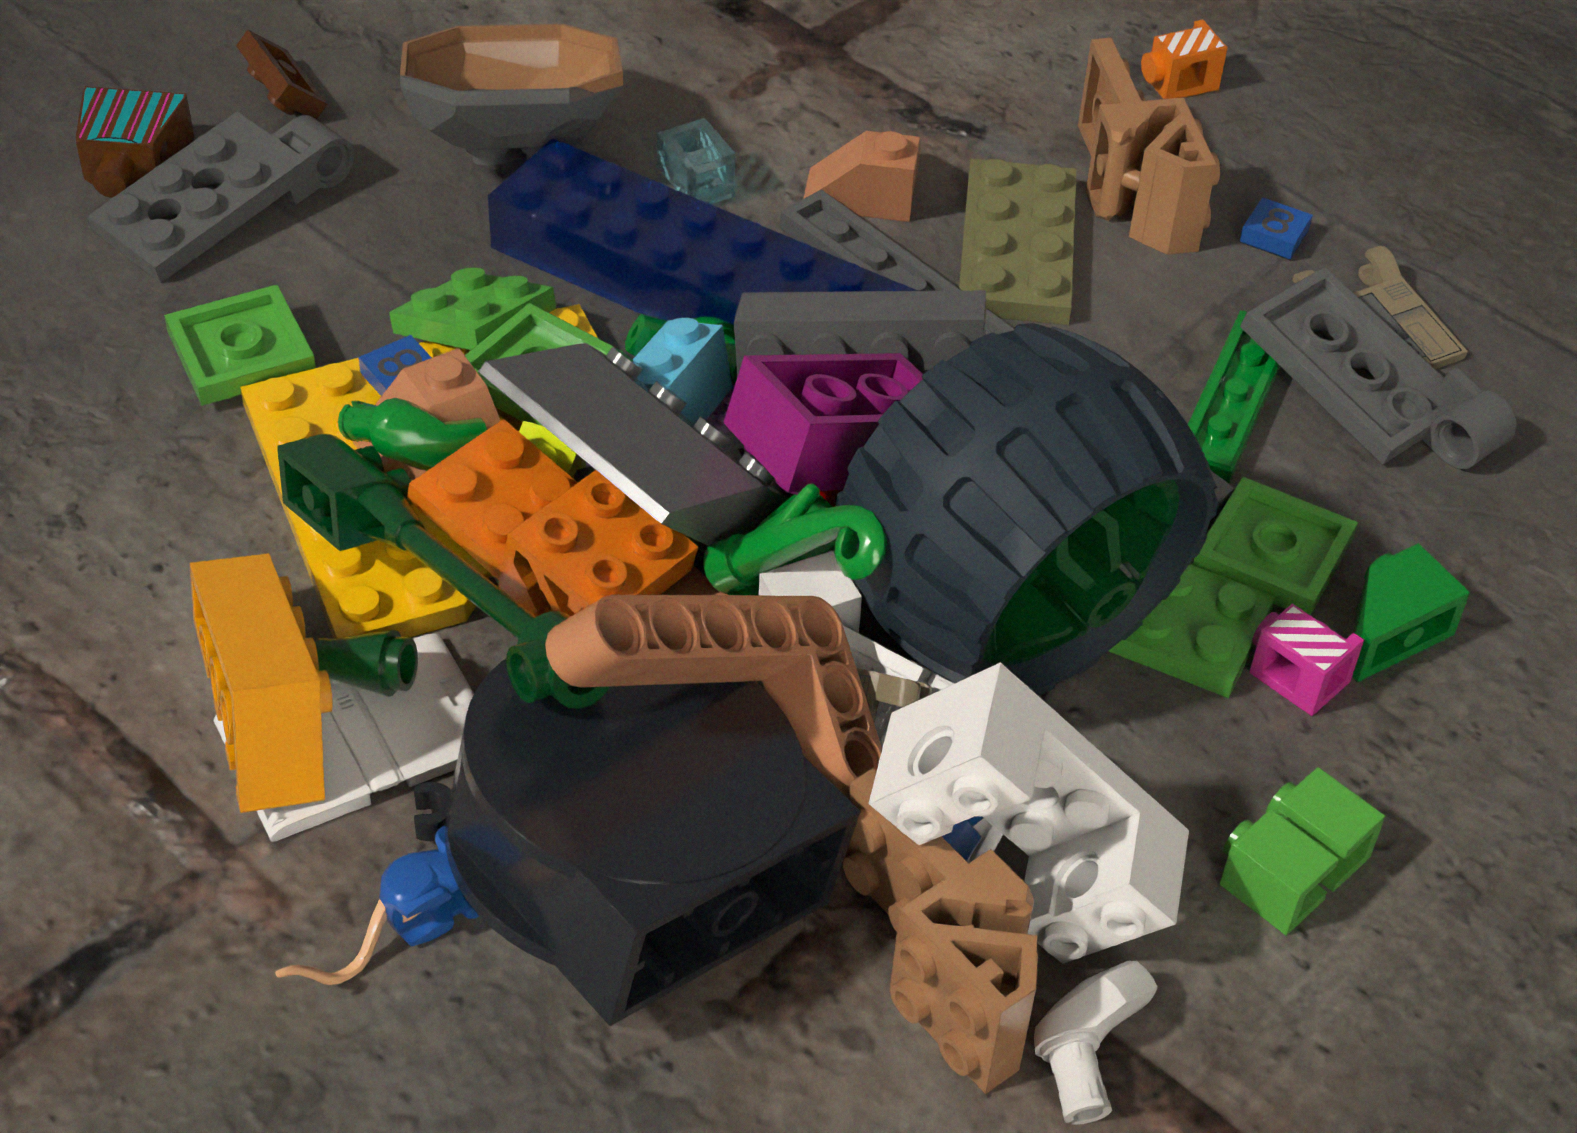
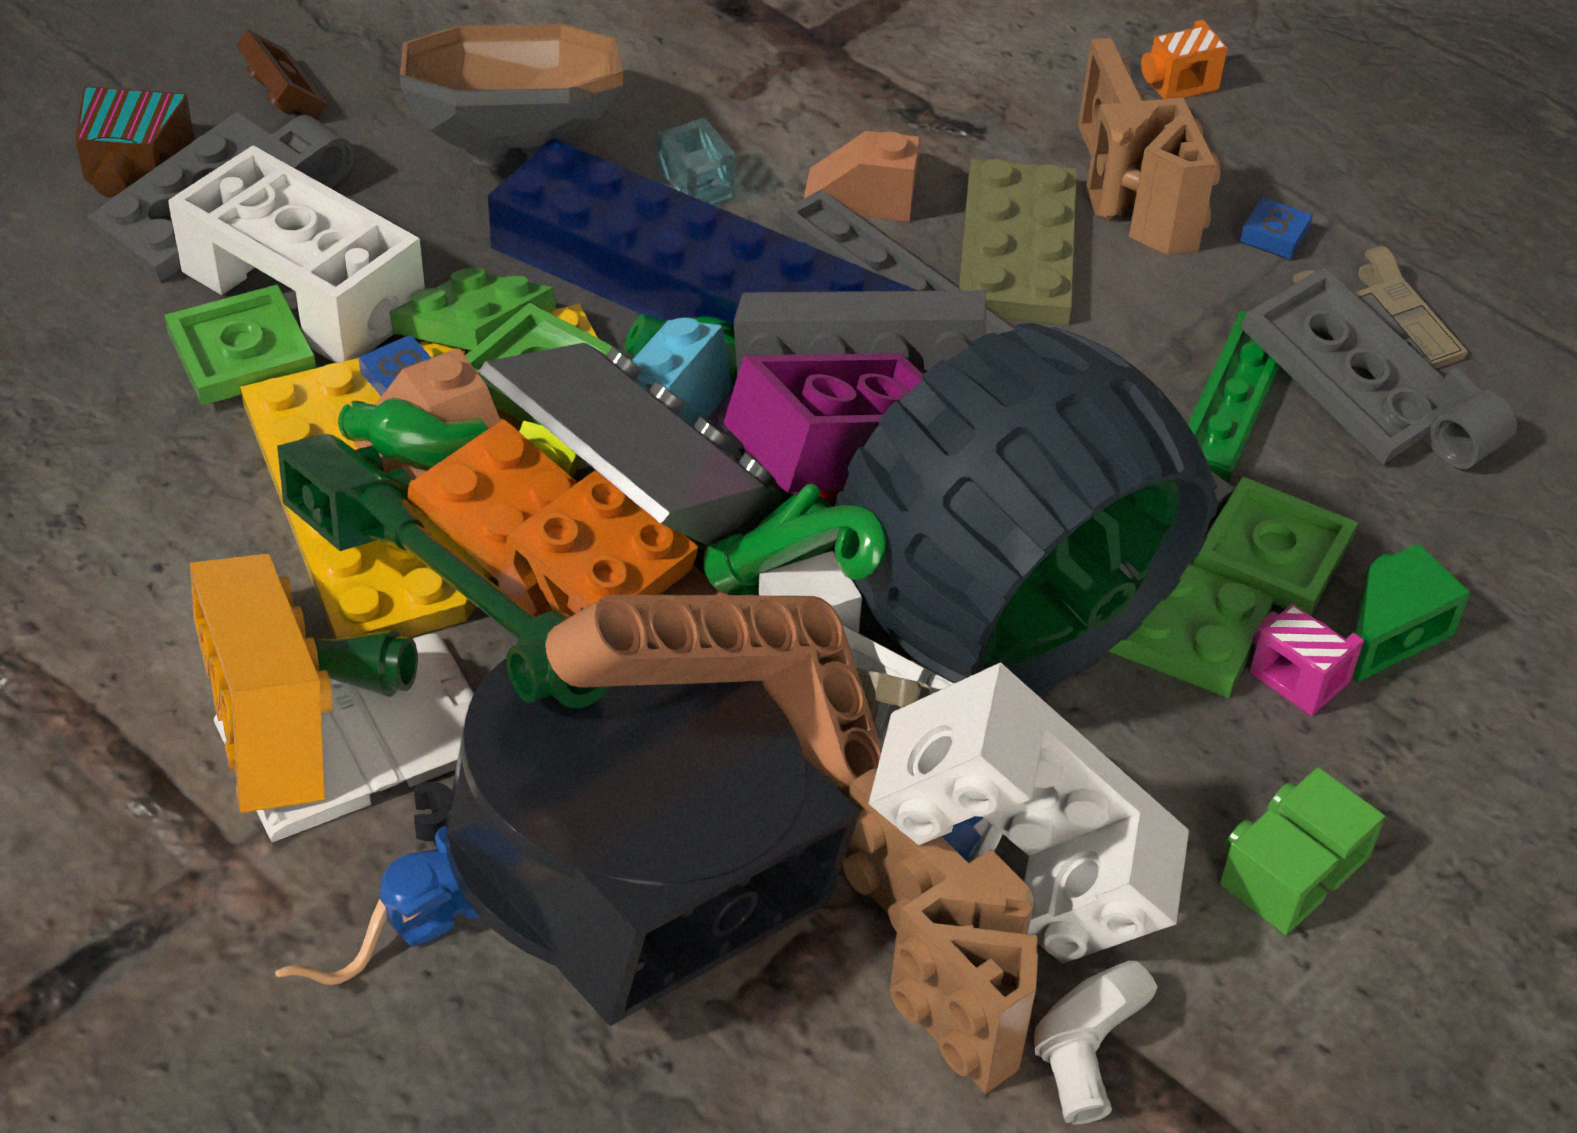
(324, 246): none -> white plate

